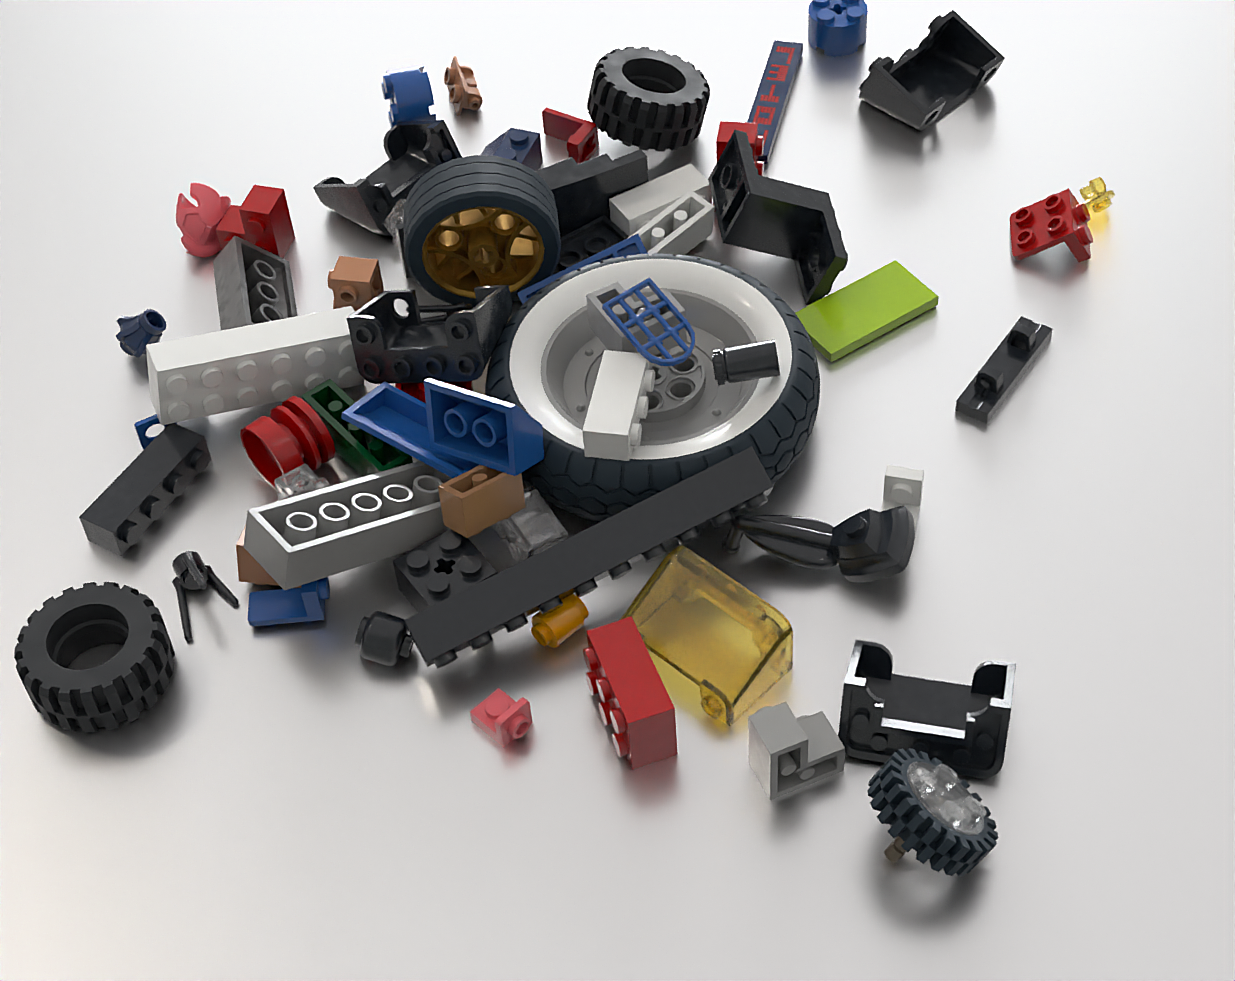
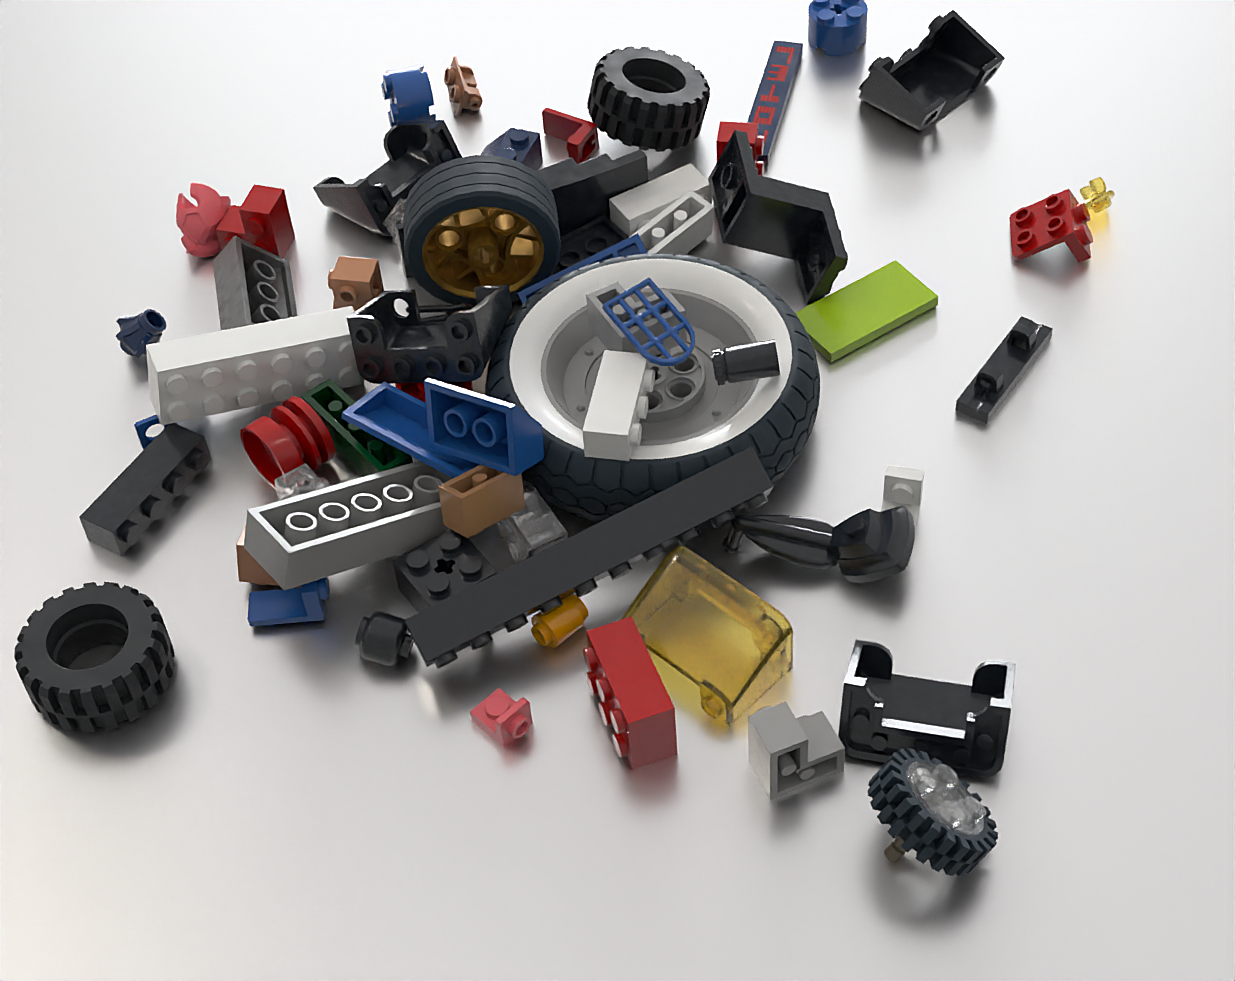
(193, 574): black plant -> none

